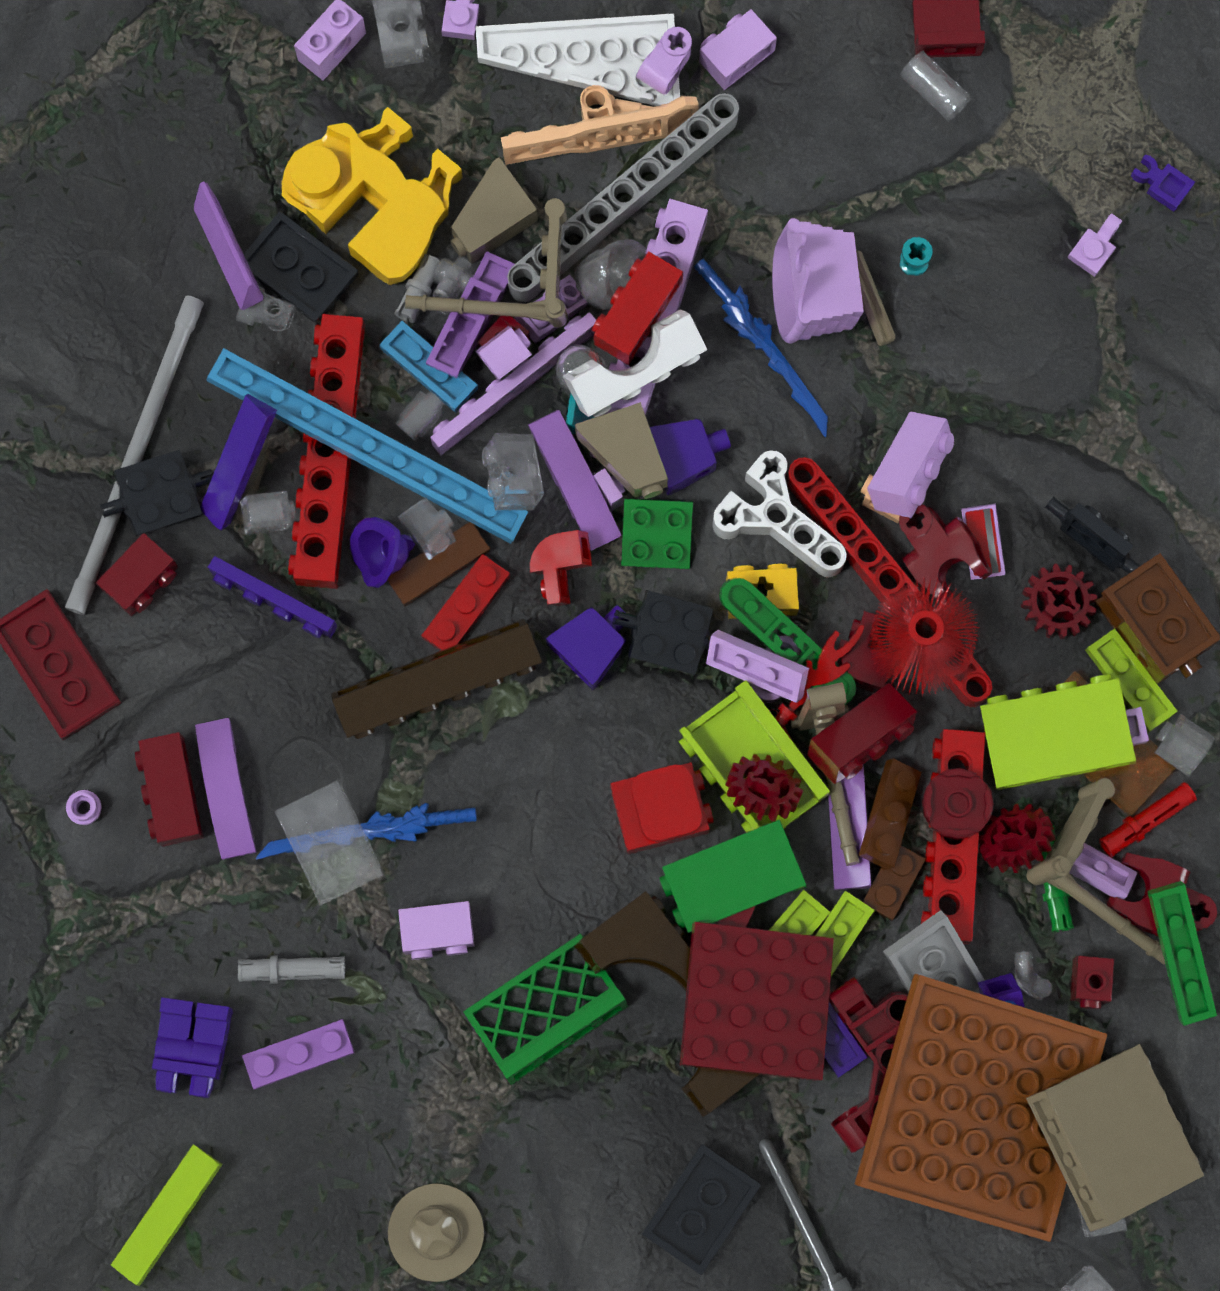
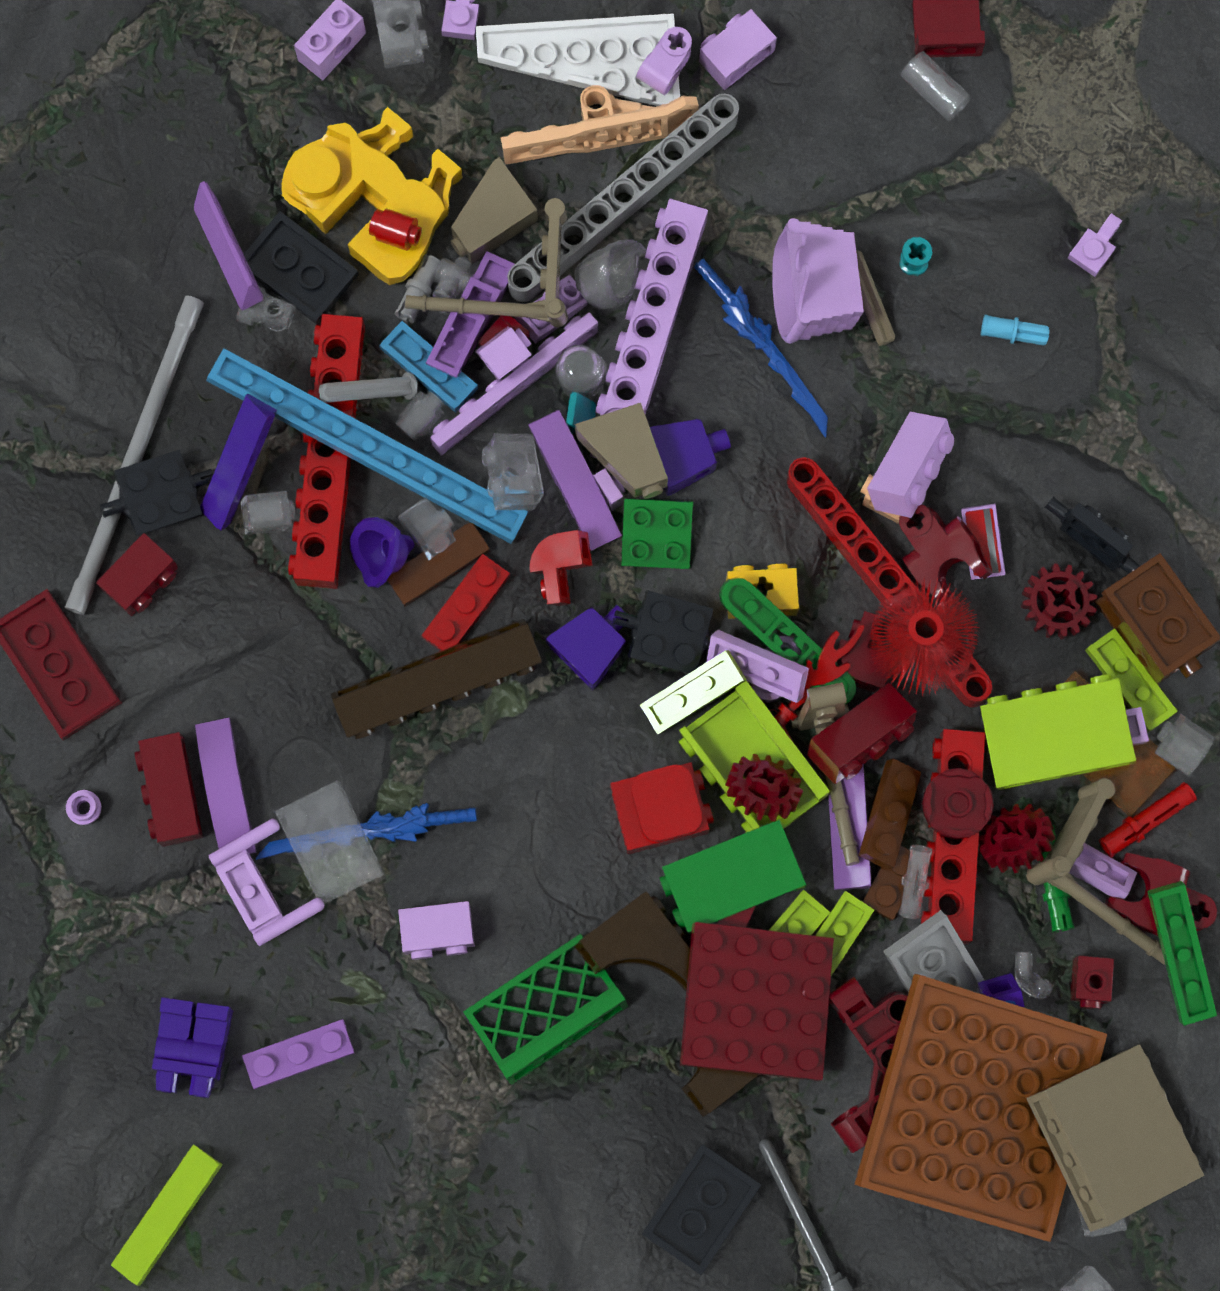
(250, 890): none -> lavender plate
(284, 605): dark purple plate -> none
(291, 969): light grey pin -> none
(369, 389): none -> light grey axle
(395, 229): none -> red brick
(436, 1232): dark tan hat -> none
(637, 307): red brick -> none
(673, 344): white arch -> none
(693, 692): none -> plate
(754, 519): white beam -> none
(841, 1048): dark purple plate -> none
(915, 881): none -> clear pin
(1014, 330): none -> medium azure axle
(1167, 185): dark purple plate -> none

